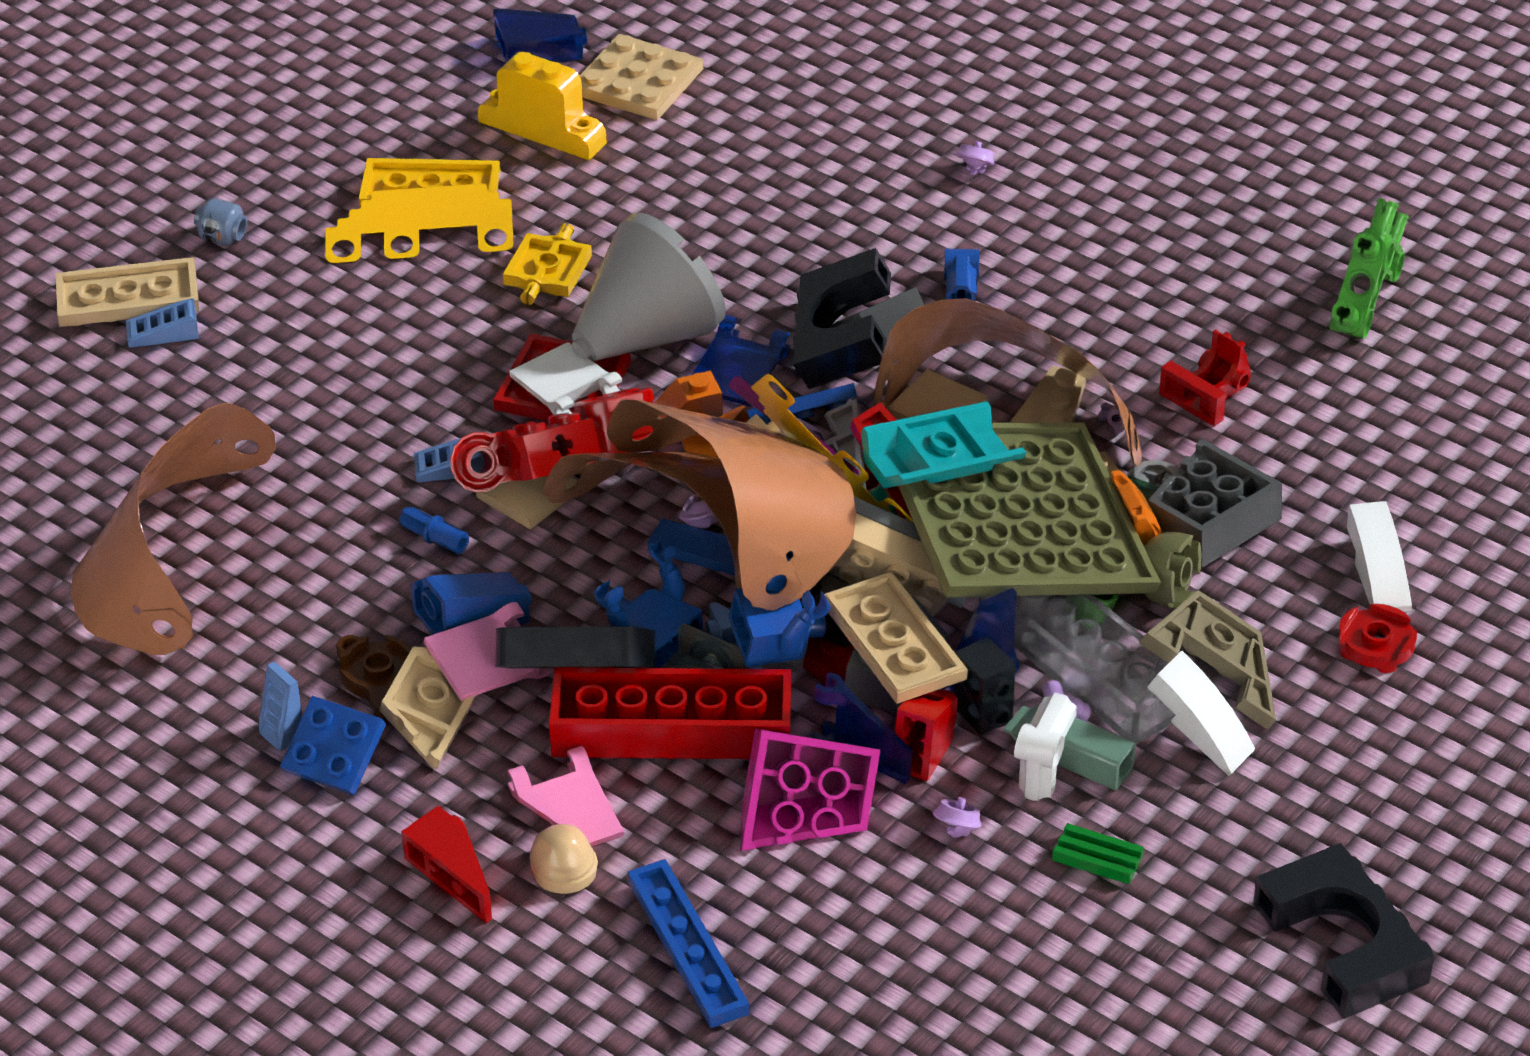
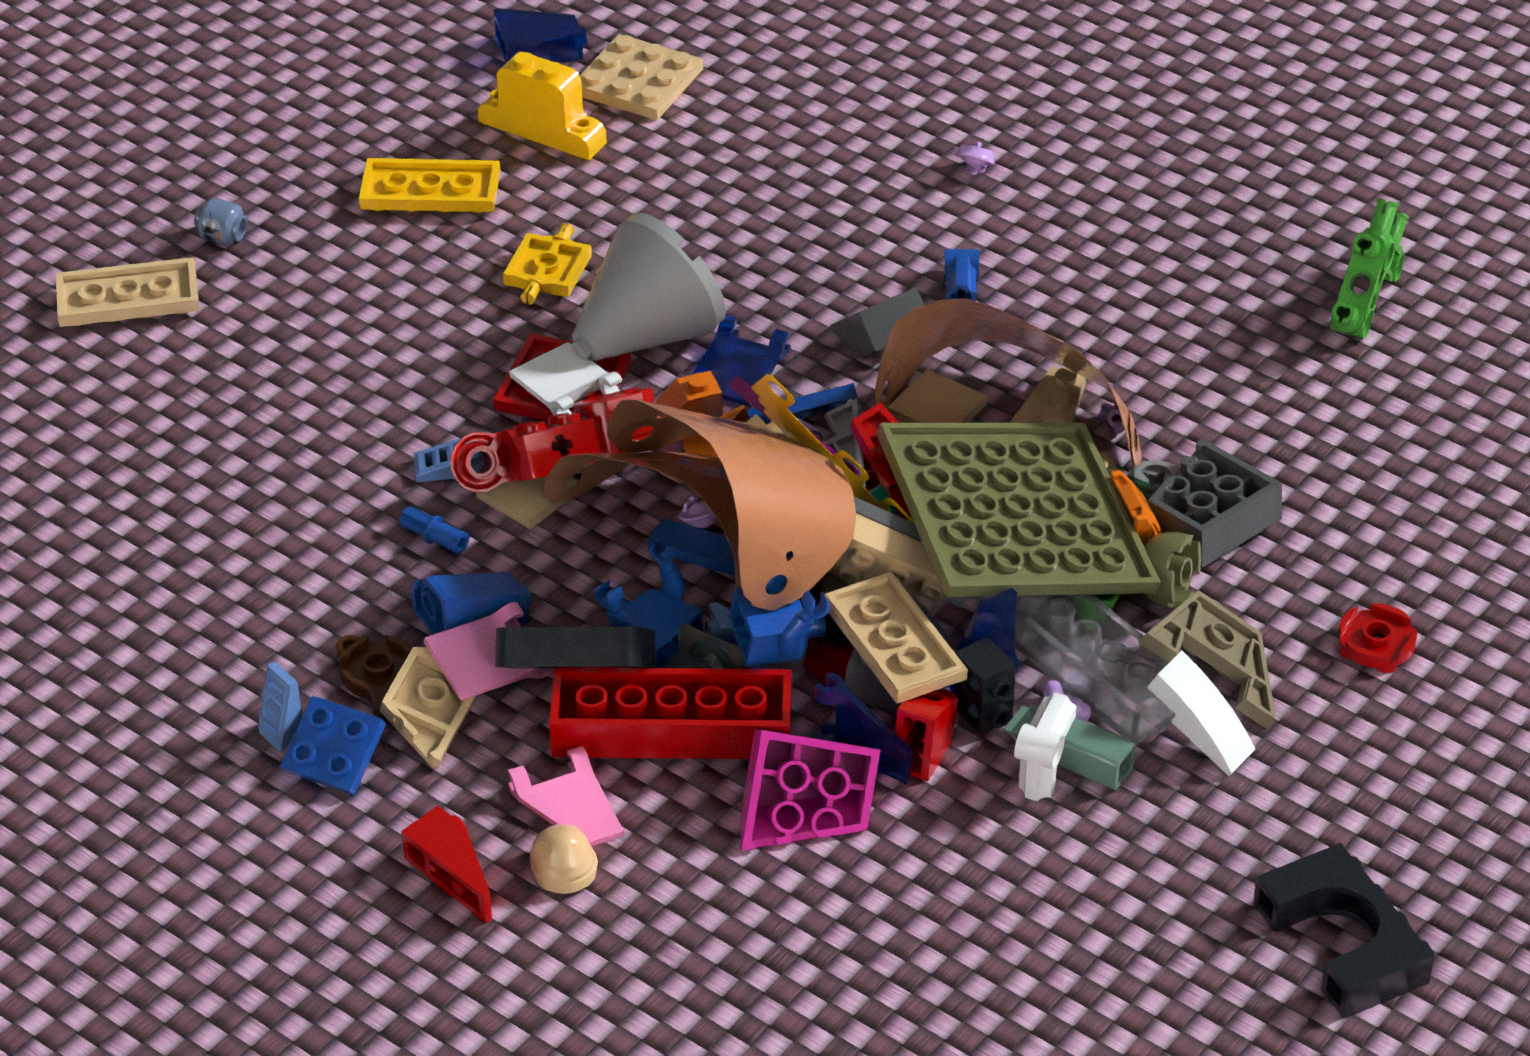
(119, 564): nougat piece -> none
(164, 325): medium blue slope -> none
(414, 209): yellow piece -> none
(688, 943): blue plate -> none
(824, 295): black arch -> none
(935, 446): teal piece -> none
(958, 815): lavender hat -> none
(1100, 848): green tile -> none
(1222, 365): red tile -> none
(1378, 555): white slope -> none

